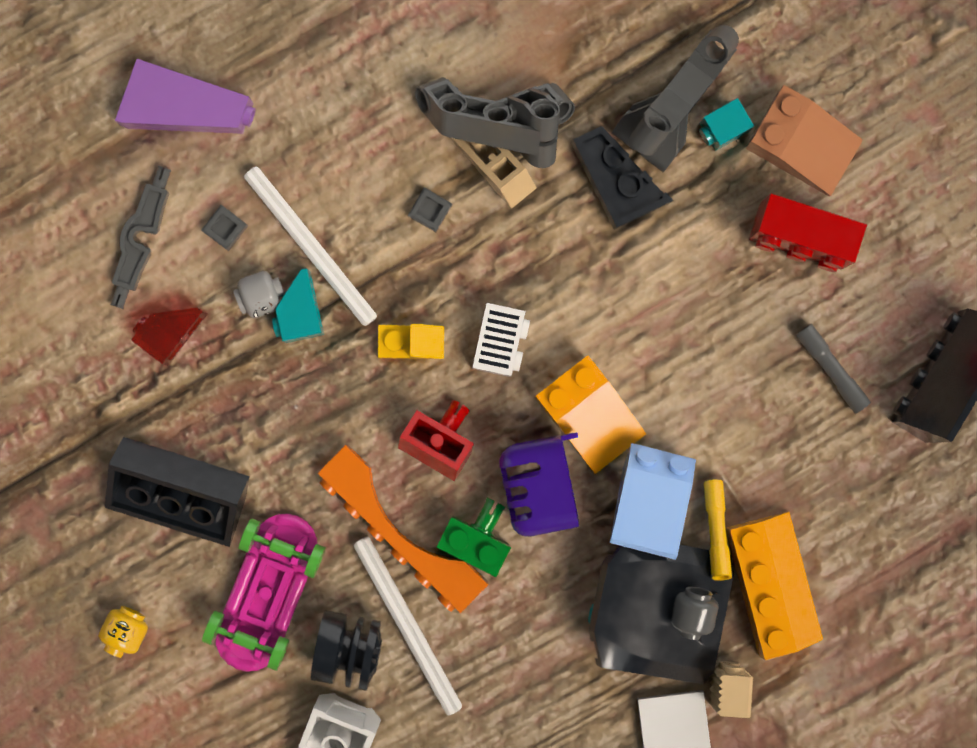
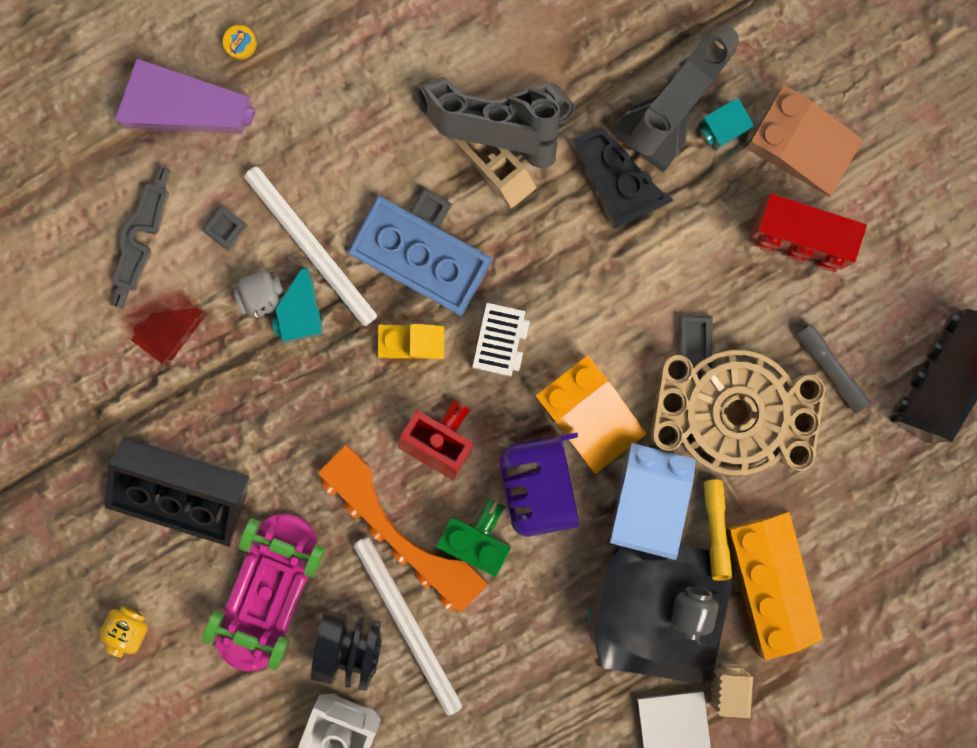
(239, 42): none -> yellow tile
(420, 255): none -> medium blue tile
(694, 340): none -> dark grey tile
(768, 419): none -> tan piece

